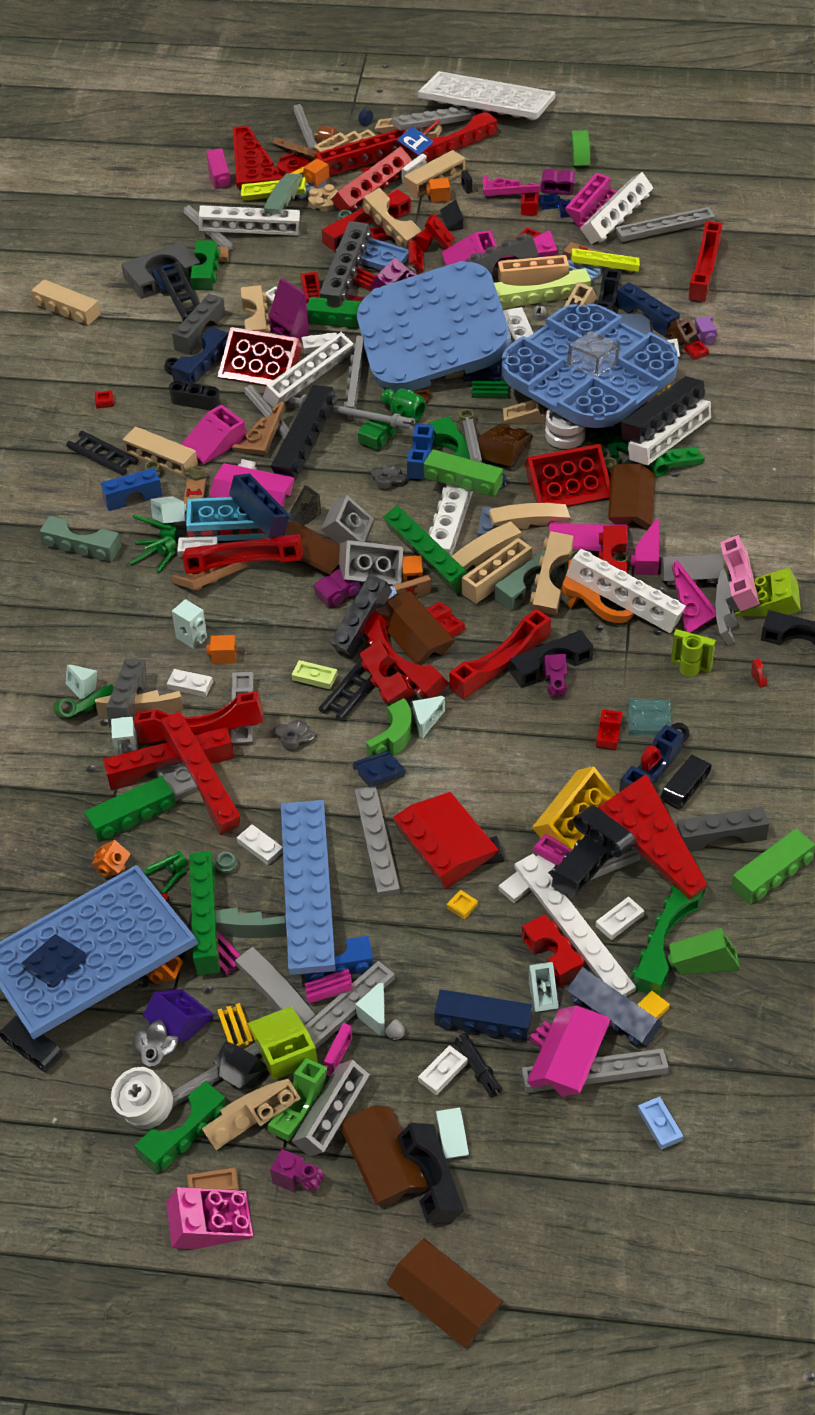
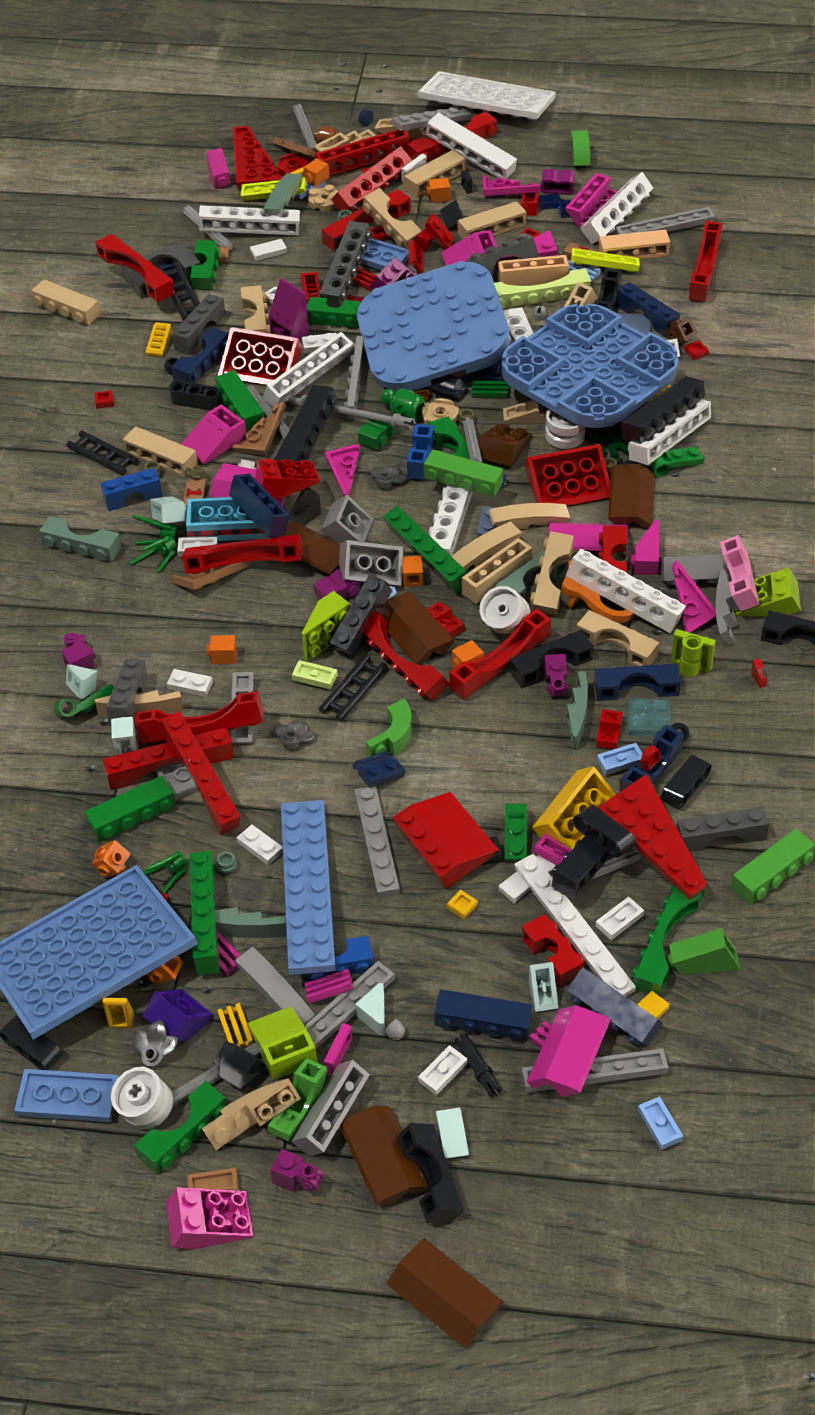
(54, 960): dark blue plate -> none
(65, 1095): none -> medium blue plate
(77, 652): none -> magenta brick
(115, 251): none -> red arch
(118, 1012): none -> yellow slope
(159, 338): none -> yellow slope
(189, 624): light aqua brick -> none
(238, 398): none -> green brick
(268, 249): none -> white tile
(285, 476): none -> red slope
(323, 624): none -> lime slope
(343, 466): none -> dark pink wing
(377, 660): red arch -> none
(415, 140): blue piece -> none
(418, 586): medium nougat tile -> none
(427, 712): light aqua slope -> none
(432, 410): none -> tan plate
(449, 387): none -> black slope
(466, 652): none -> orange brick
(471, 146): none -> white brick
(497, 220): none -> tan brick
(503, 609): none -> white wheel
(515, 832): none -> green plate
(577, 710): none -> sand green slope
(593, 353): clear brick -> none
(600, 629): none -> tan arch
(619, 759): none -> light blue plate
(637, 245): none -> light nougat brick
(659, 678): none -> dark blue arch
(705, 330): medium lavender brick -> none

